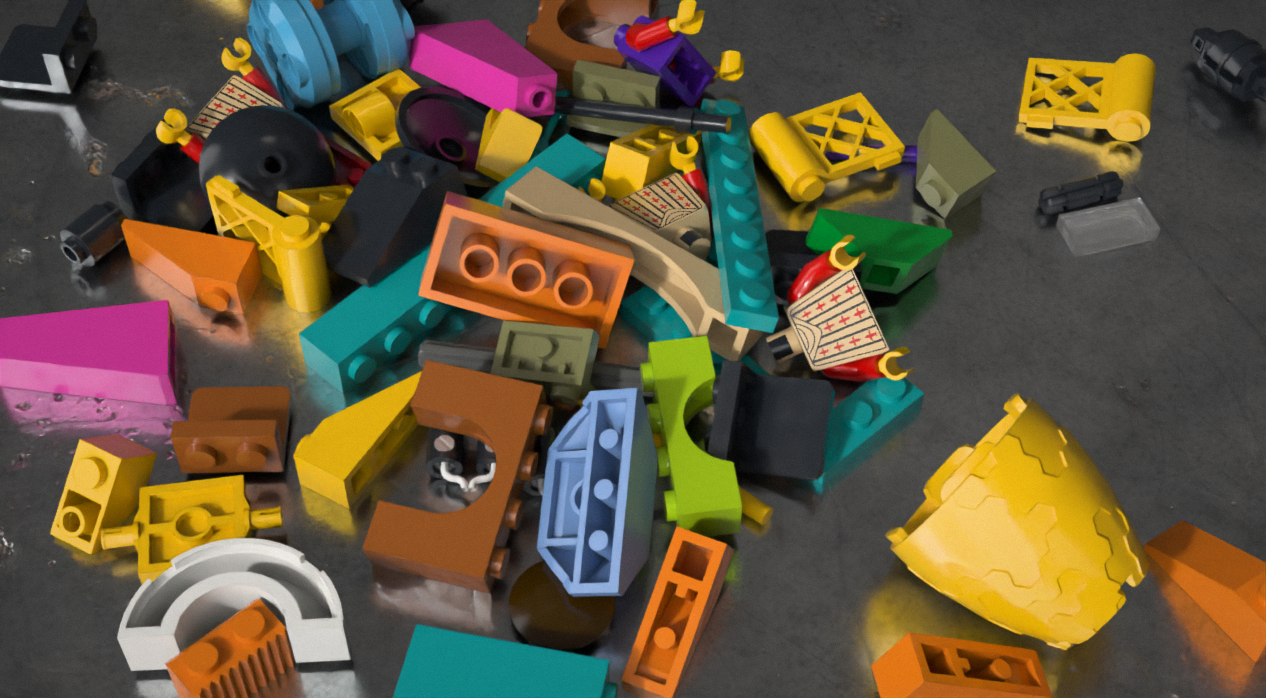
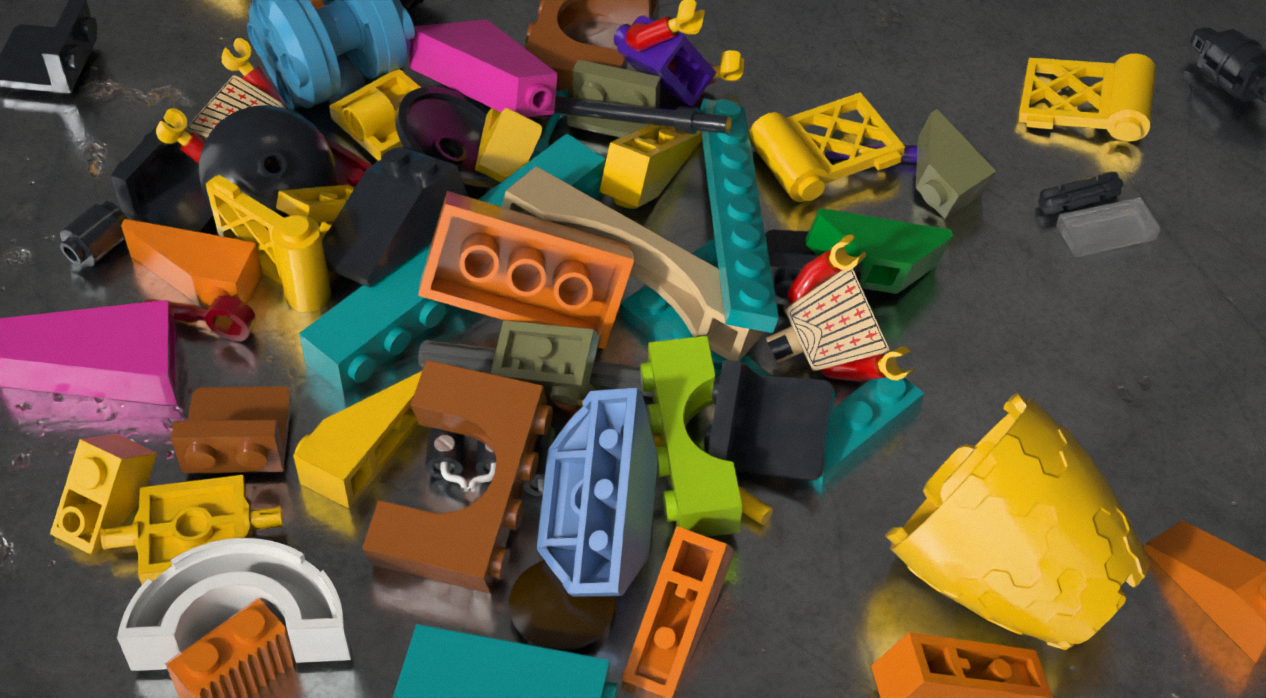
(218, 316): none -> dark red piece
(673, 206): torso -> none

